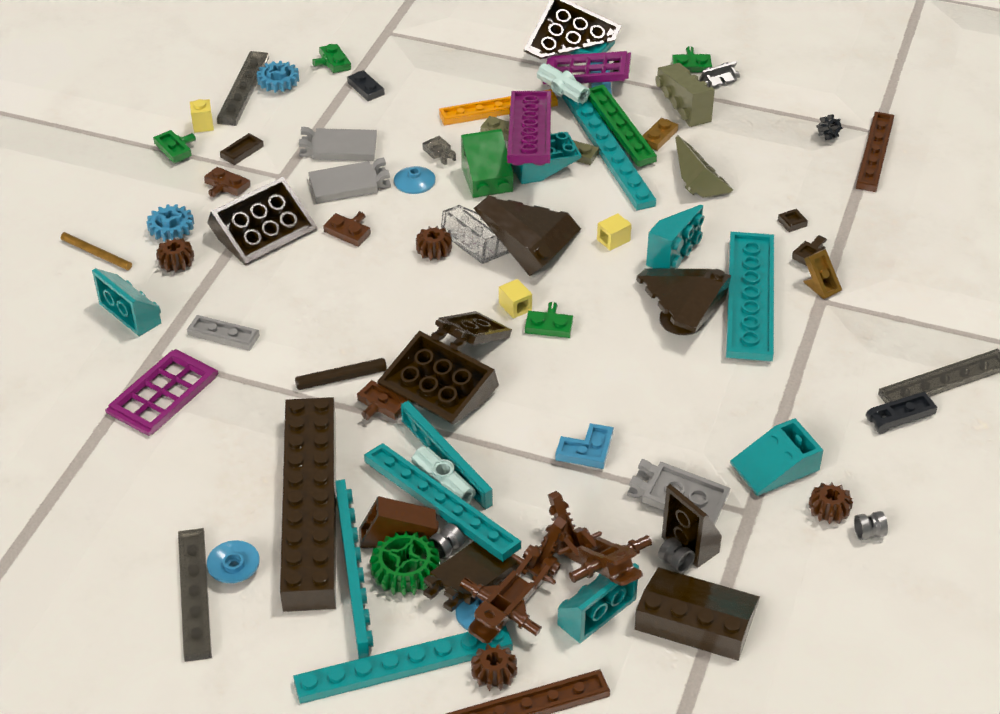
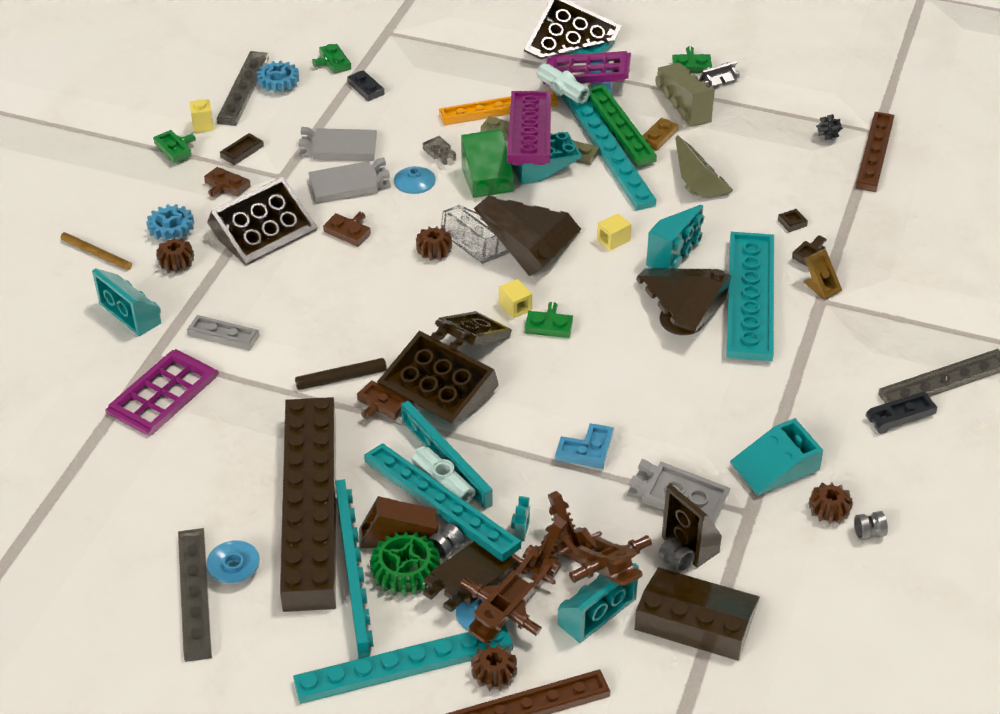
(521, 519): none -> teal plate

